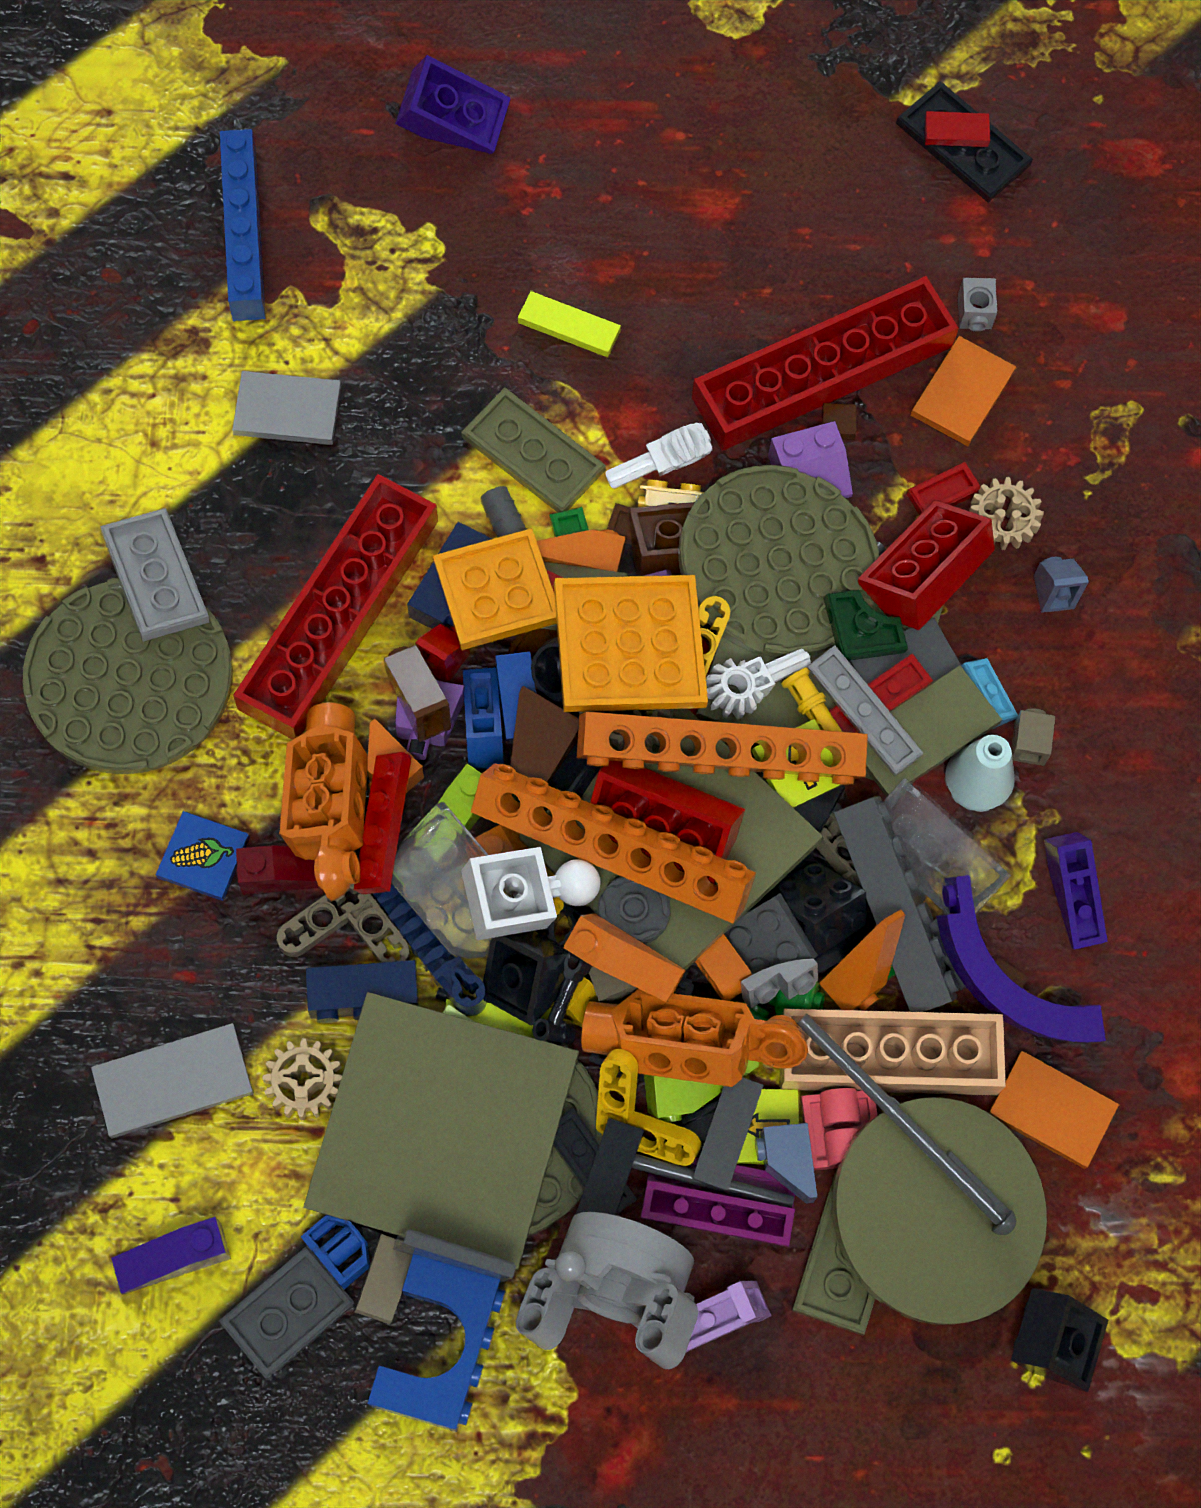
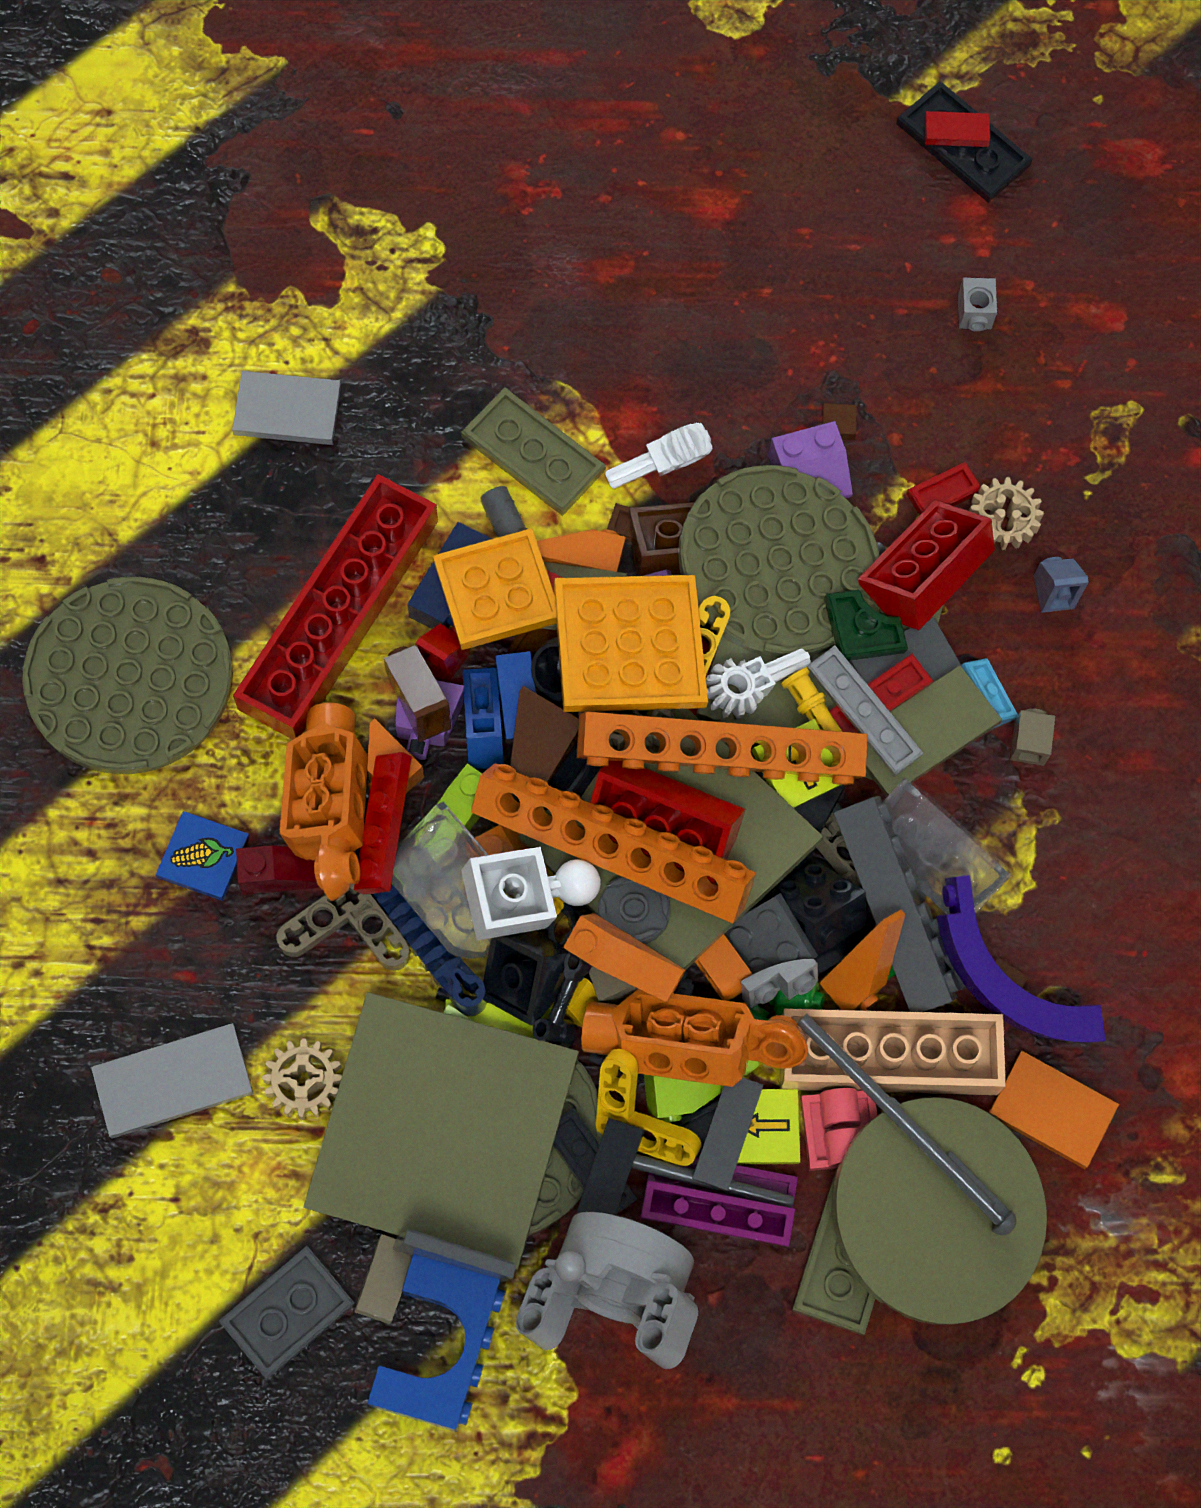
(154, 574): light grey tile -> none
(171, 1255): dark purple slope -> none
(242, 225): blue brick -> none
(338, 1248): blue piece -> none
(342, 989): dark blue brick -> none
(452, 107): dark purple slope -> none
(568, 522): green tile -> none
(569, 324): neon yellow tile -> none
(659, 494): yellow hinge -> none
(728, 1312): lavender bracket -> none
(789, 1158): sand blue slope -> none
(824, 363): red brick -> none
(963, 391): orange tile -> none
(981, 774): light aqua cone -> none
(1059, 1339): black slope -> none
(1076, 888): dark purple slope -> none

